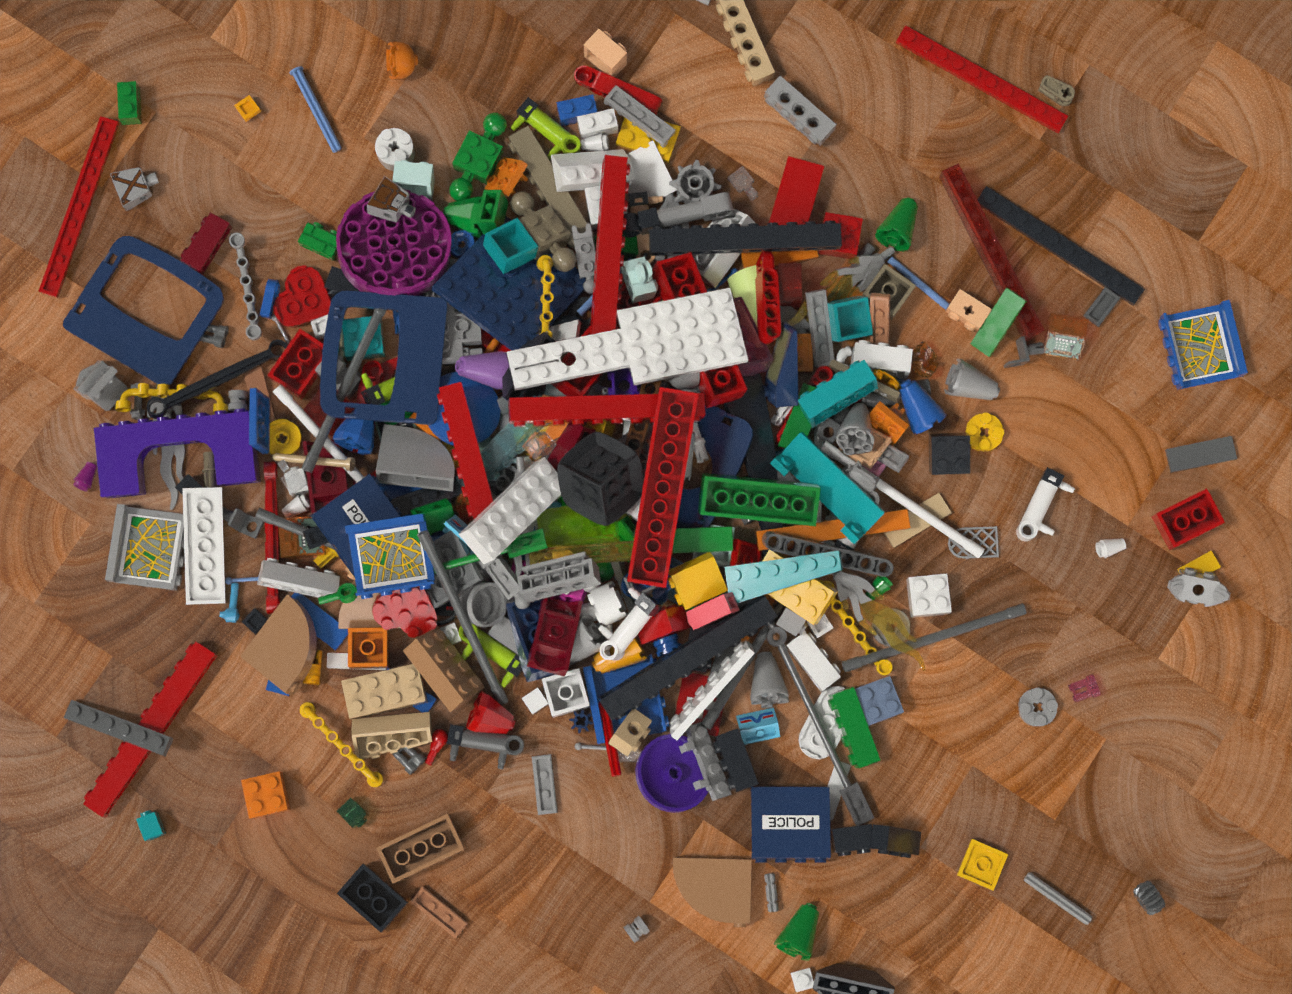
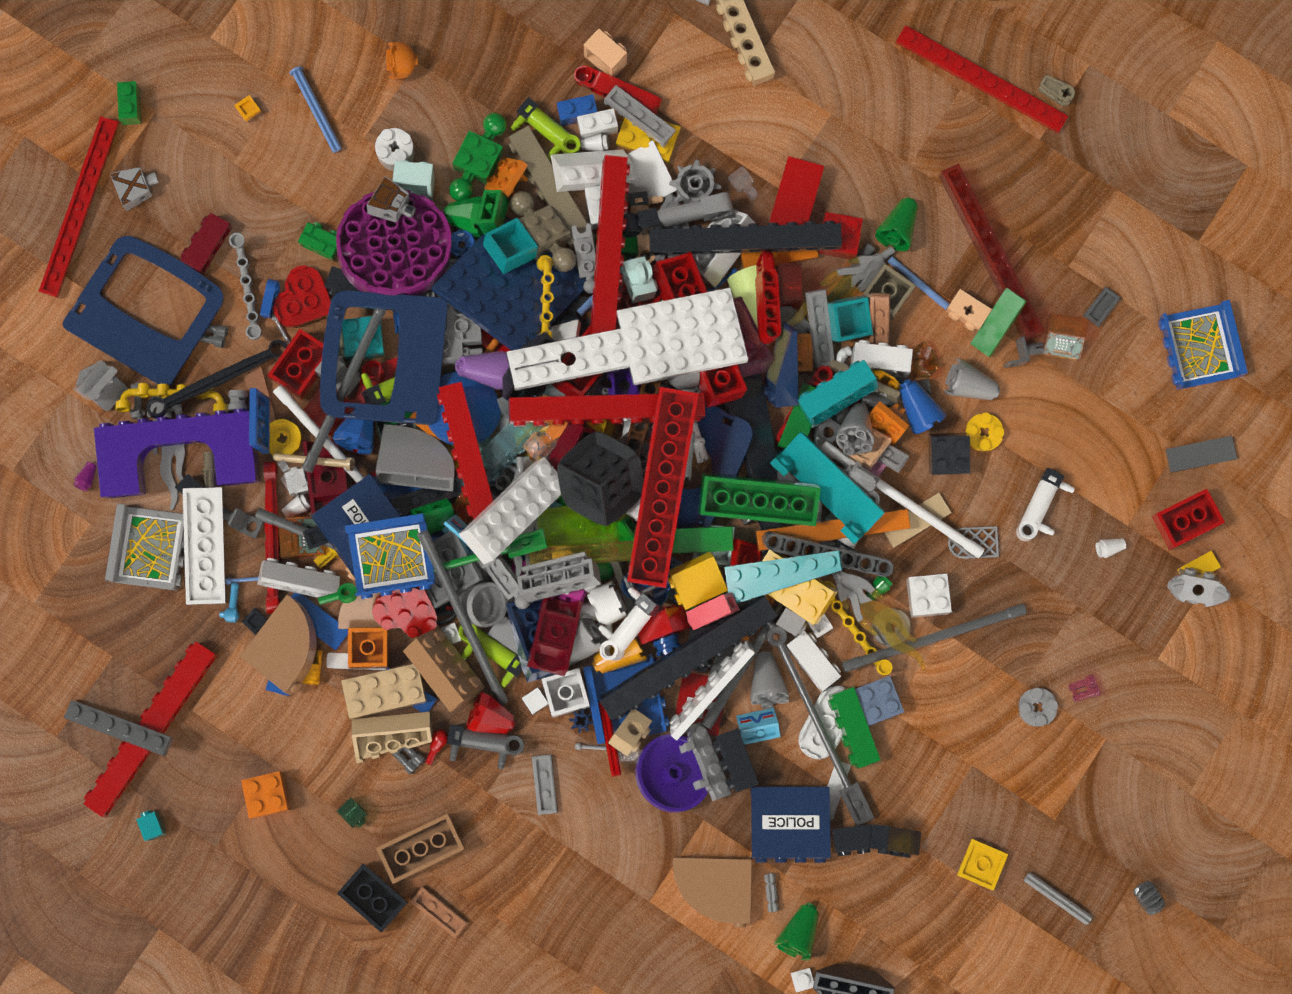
(308, 710): yellow bar -> none
(319, 326): white plate -> none
(633, 932): light grey wheel -> none
(782, 412): white axle -> none
(797, 102): light grey brick -> none
(1059, 246): black plate -> none

